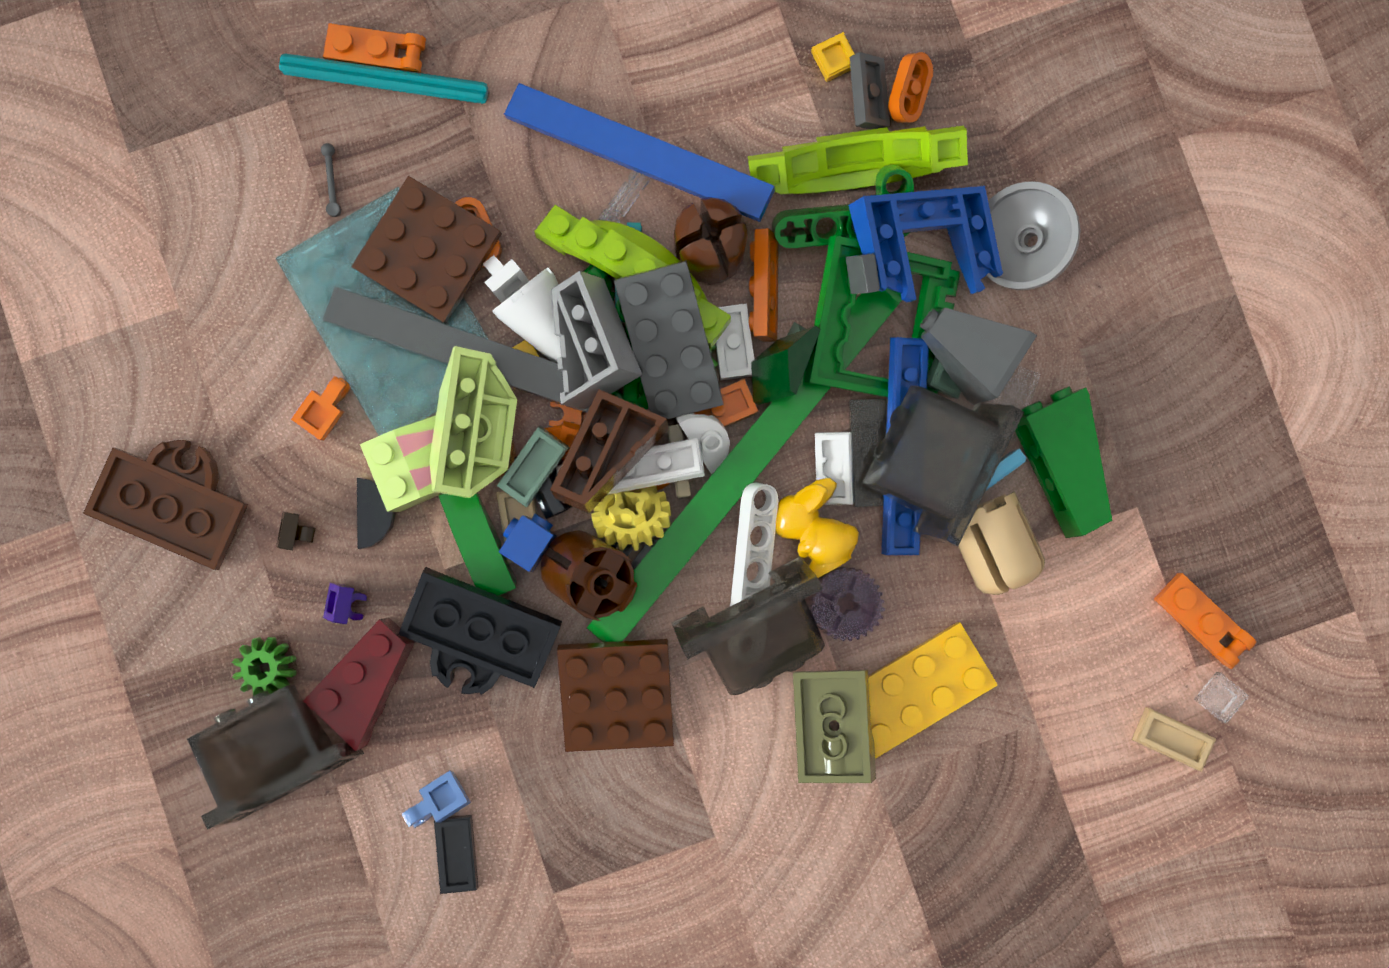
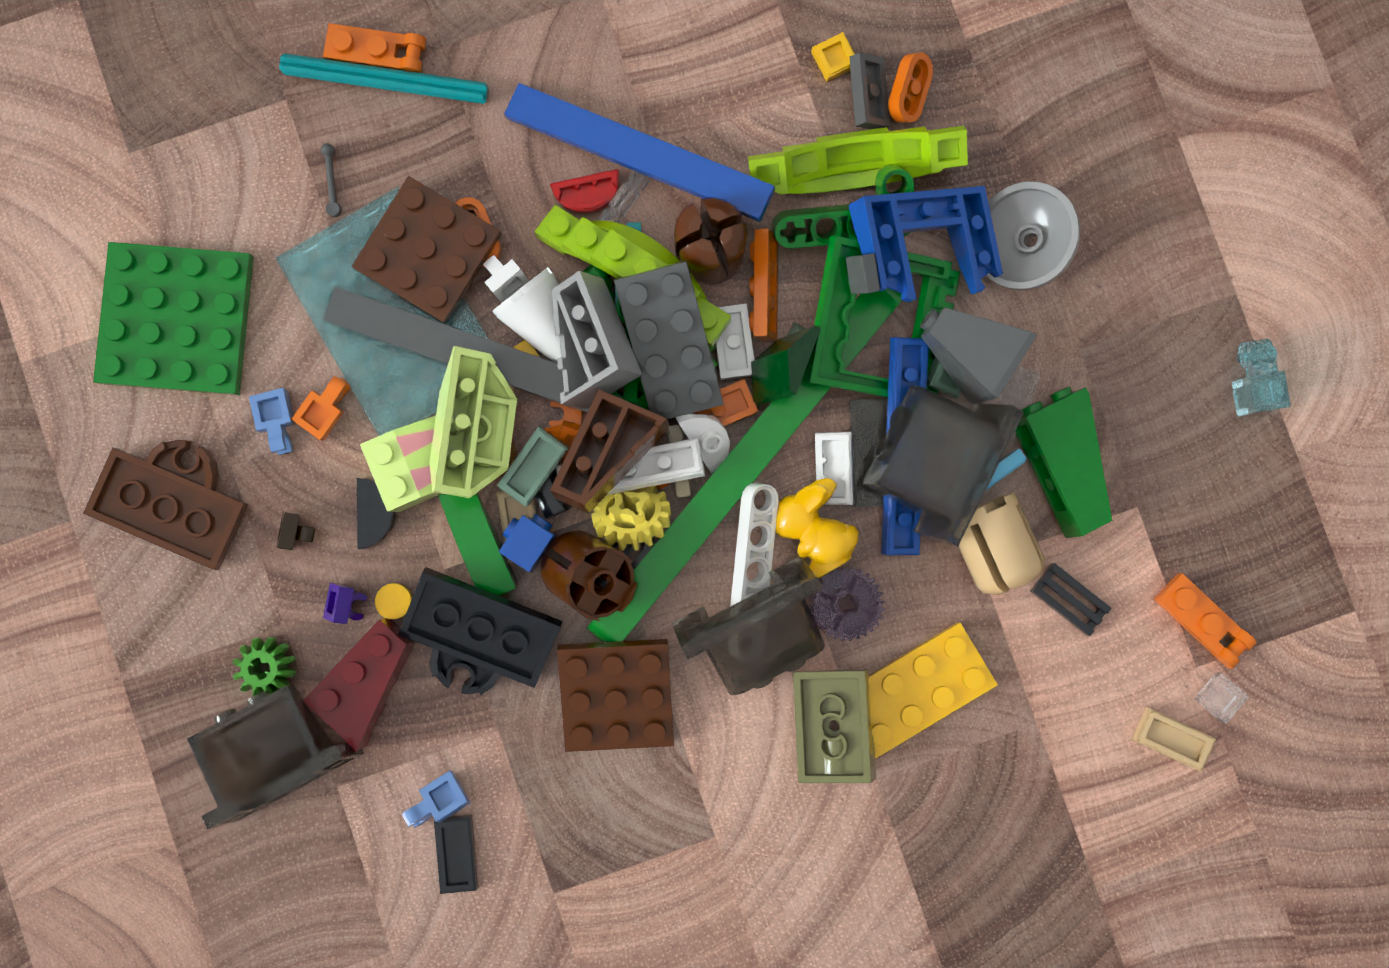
(173, 318): none -> green plate
(272, 414): none -> medium blue plate
(393, 600): none -> yellow tile
(588, 192): none -> red plate
(1094, 618): none -> black tile
(1263, 386): none -> clear light blue brick

